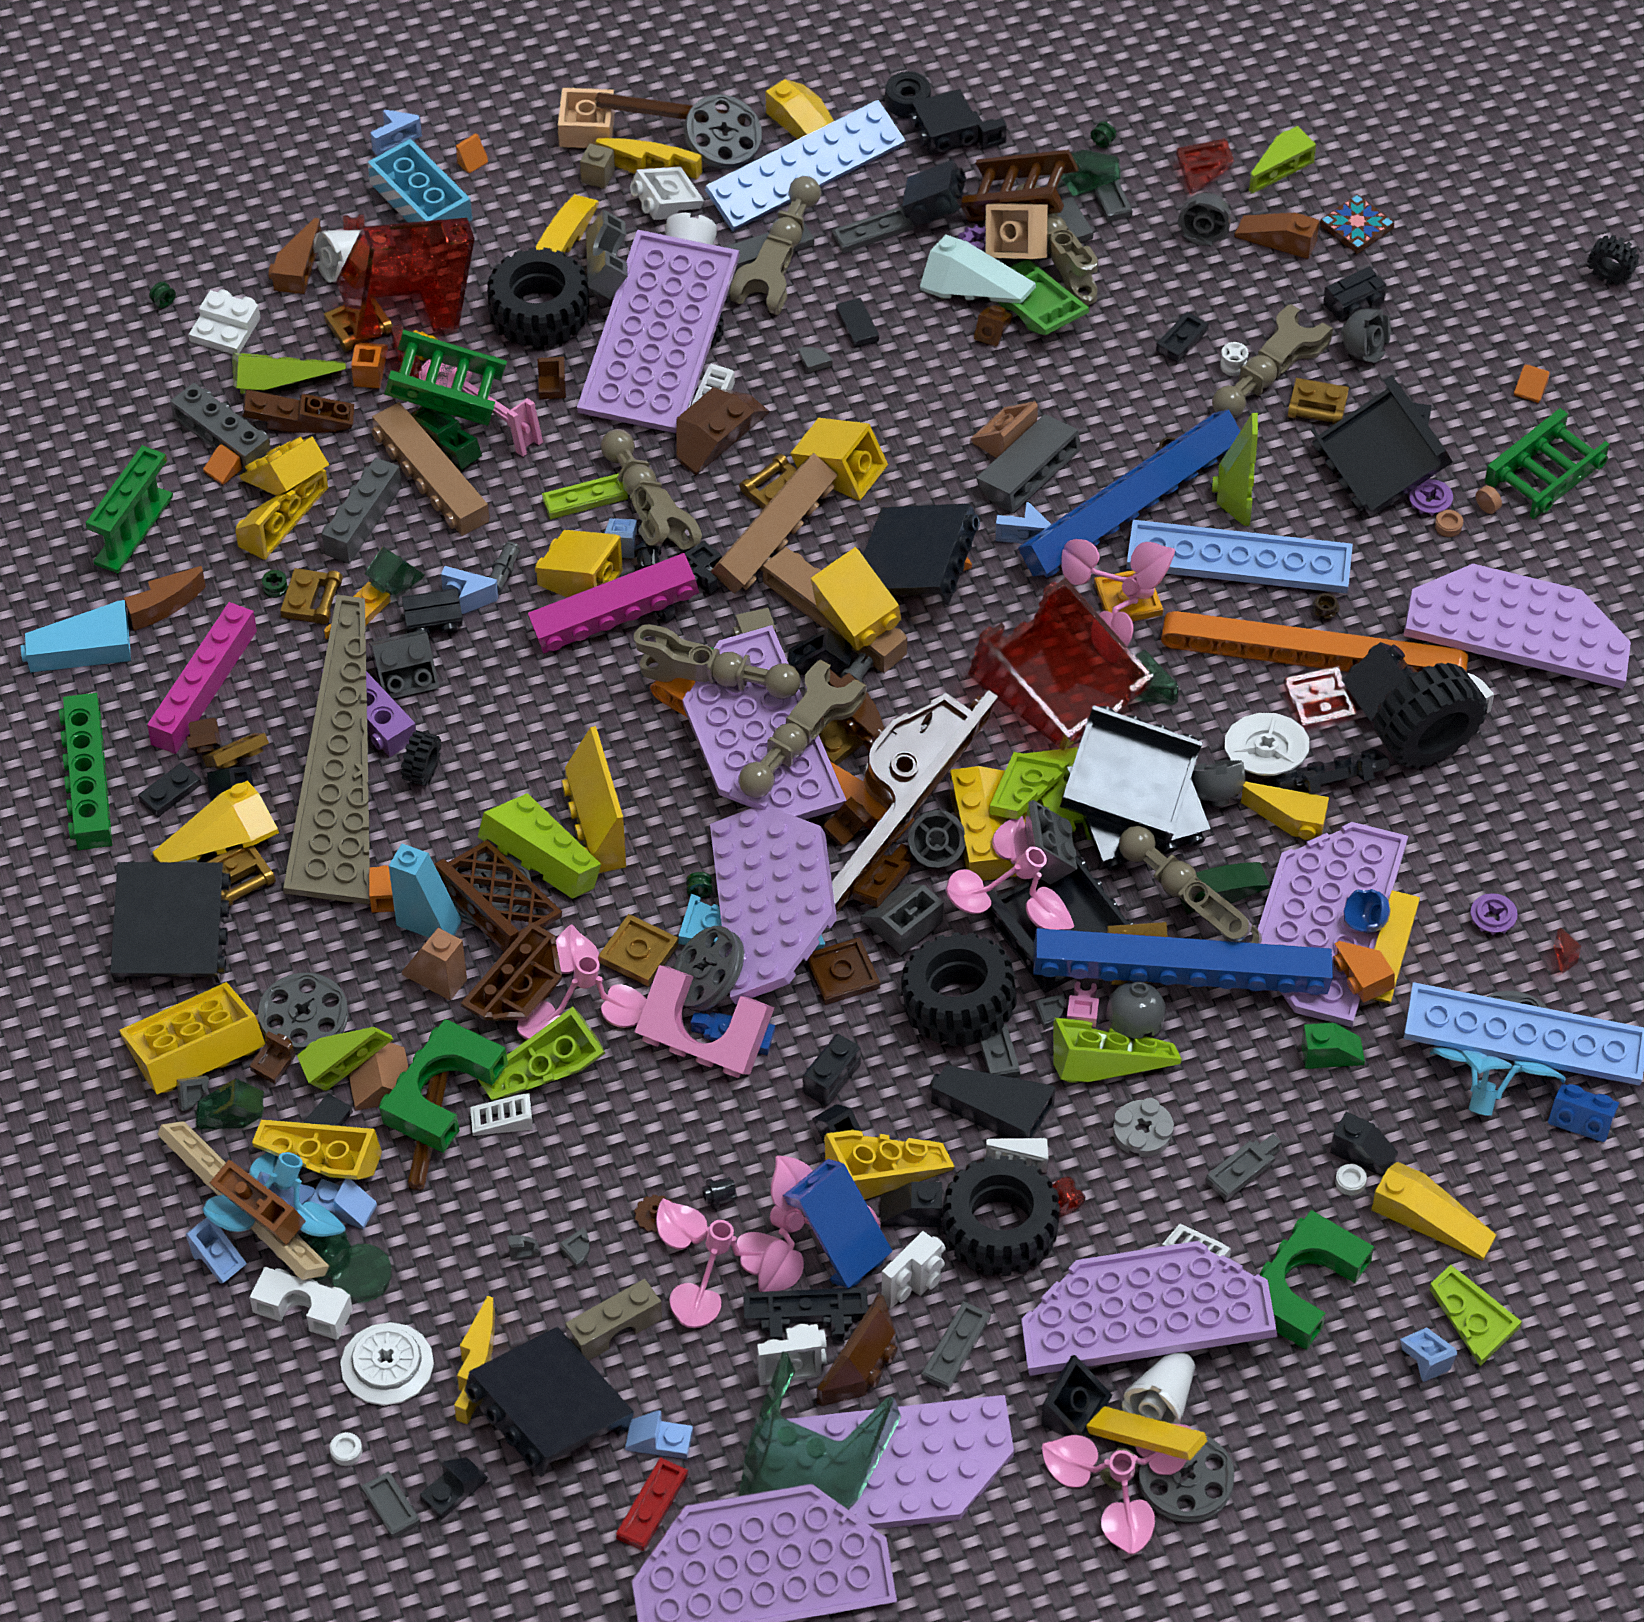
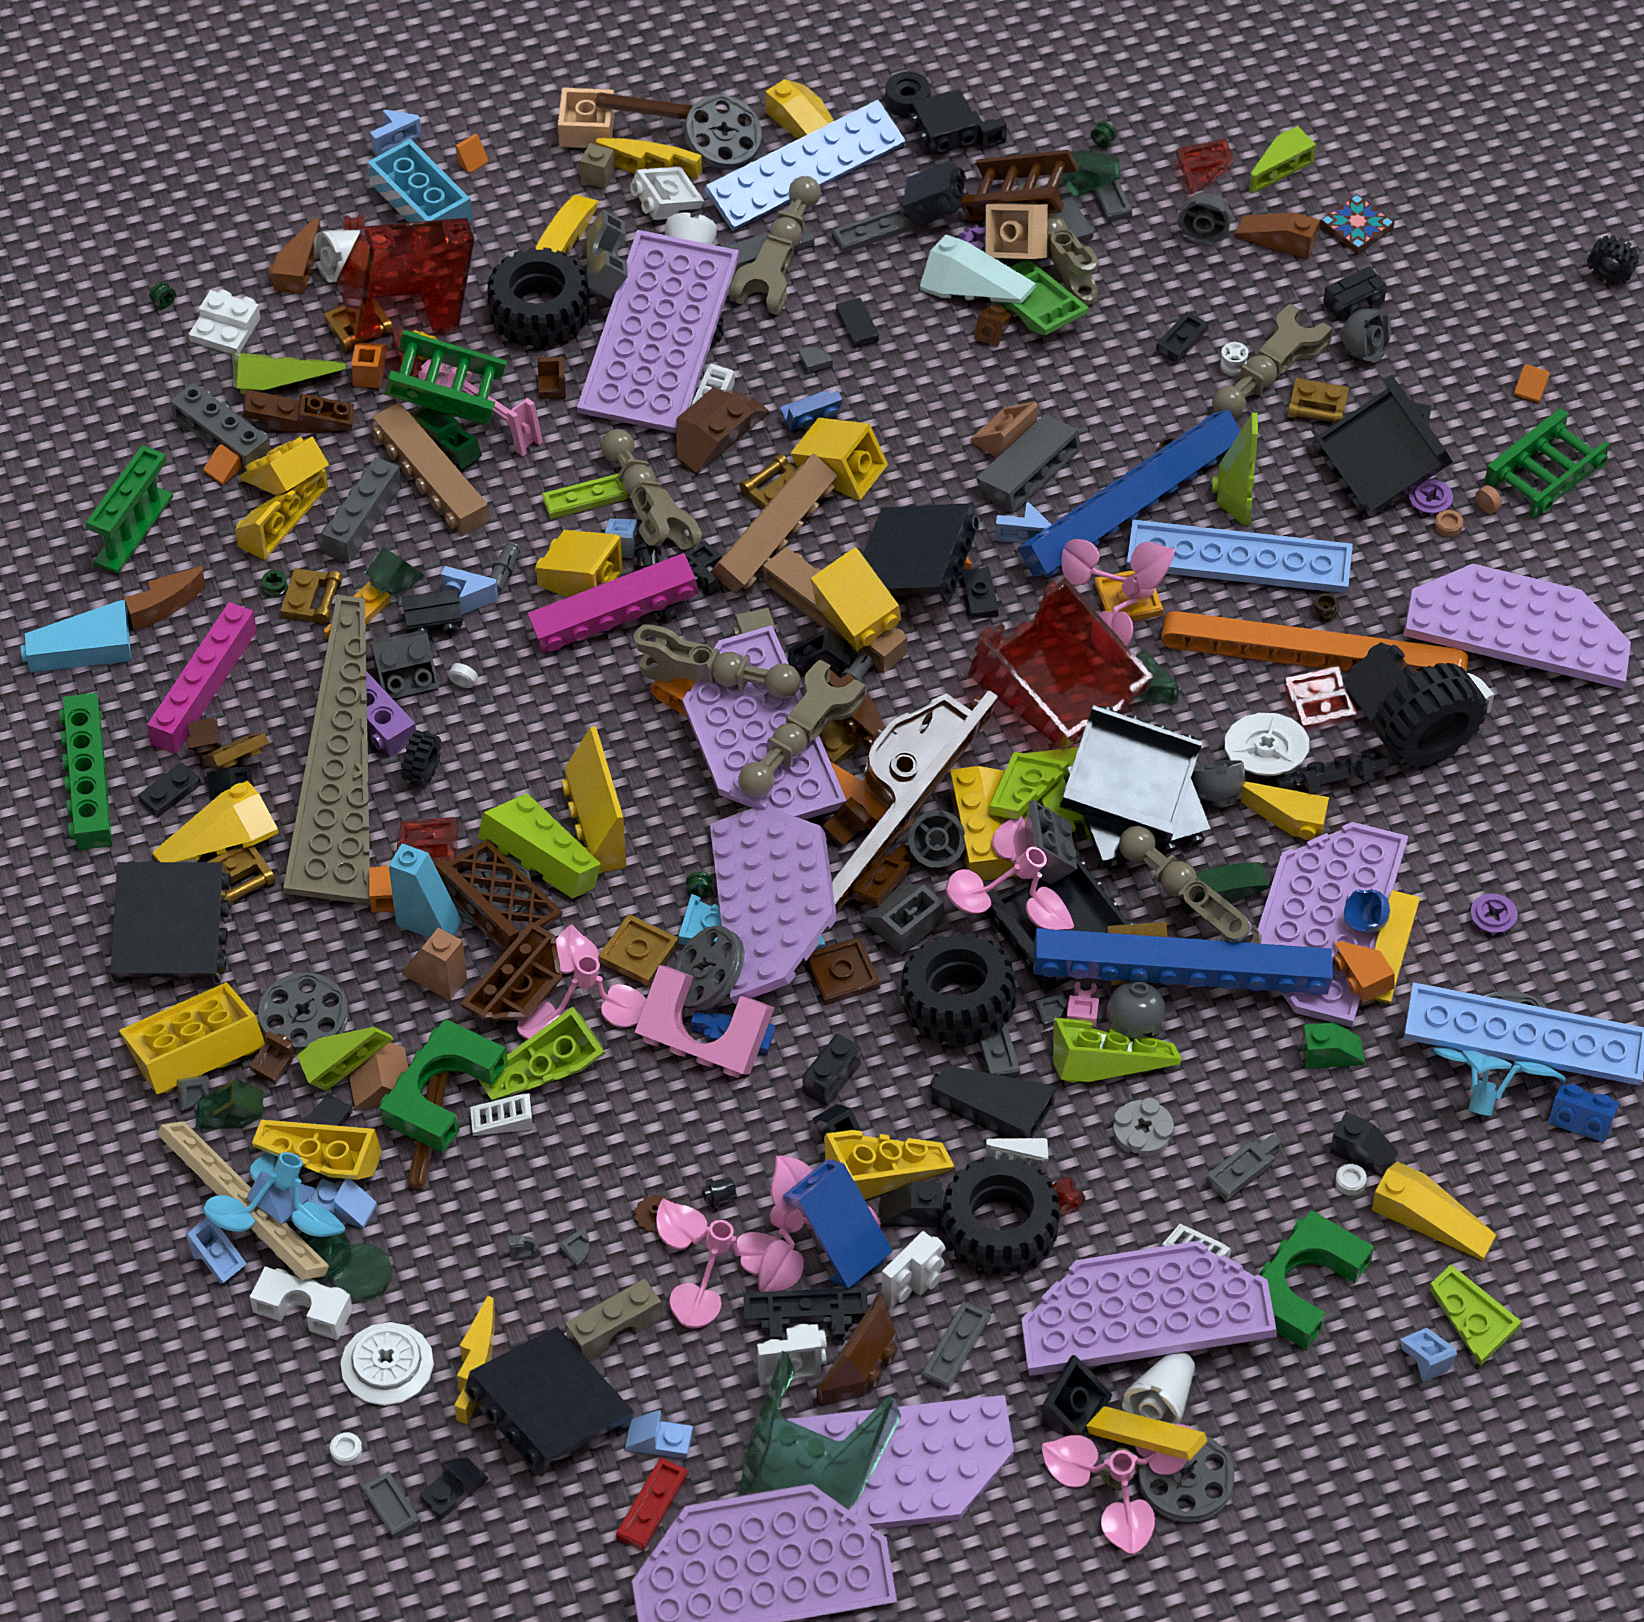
(258, 1202): dark orange slope -> none
(432, 836): none -> clear red slope
(462, 675): none -> white tile
(809, 409): none -> bracket
(980, 593): none -> black plate
(1566, 950): clear red slope -> none

